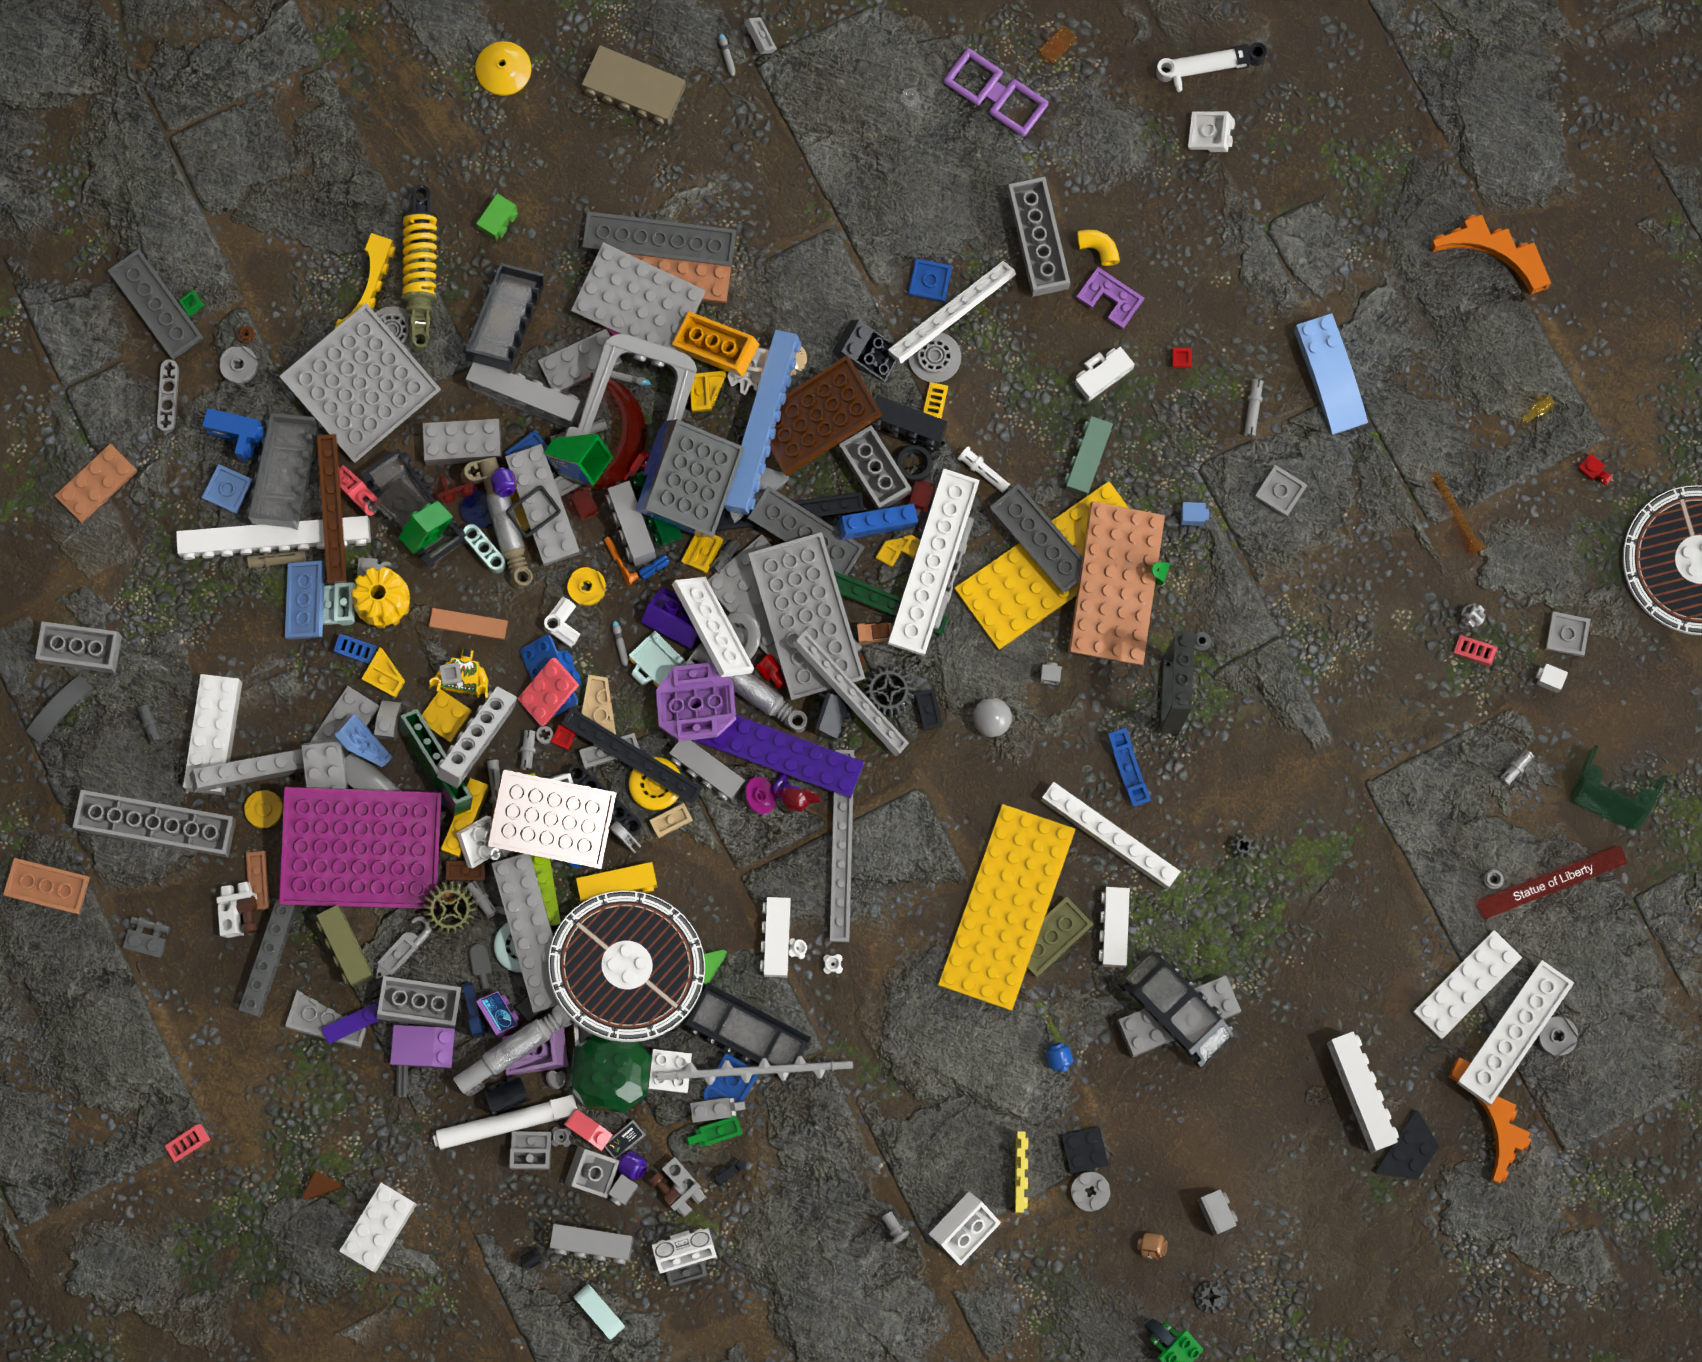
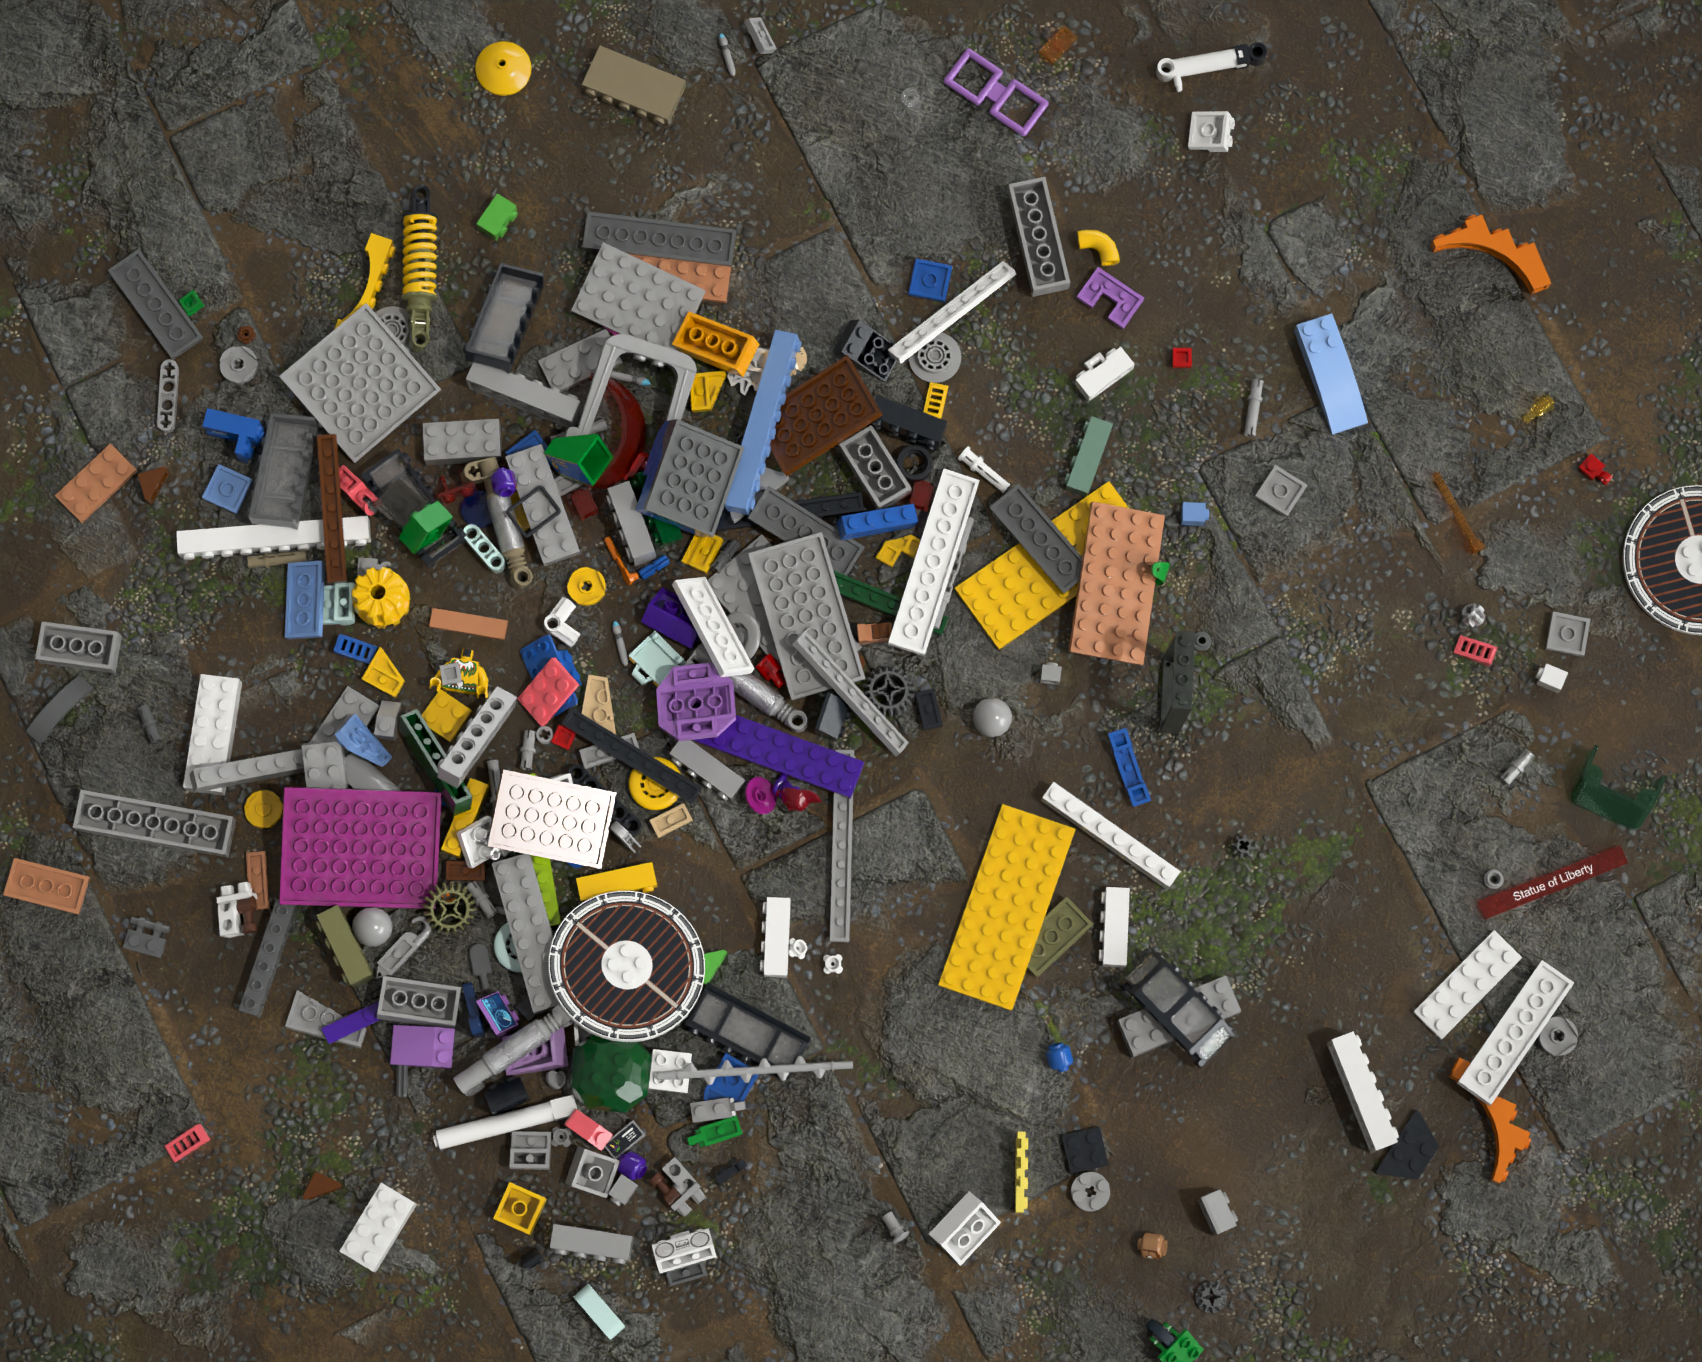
(152, 482): none -> reddish brown slope
(372, 926): none -> light grey piece
(520, 1208): none -> yellow brick

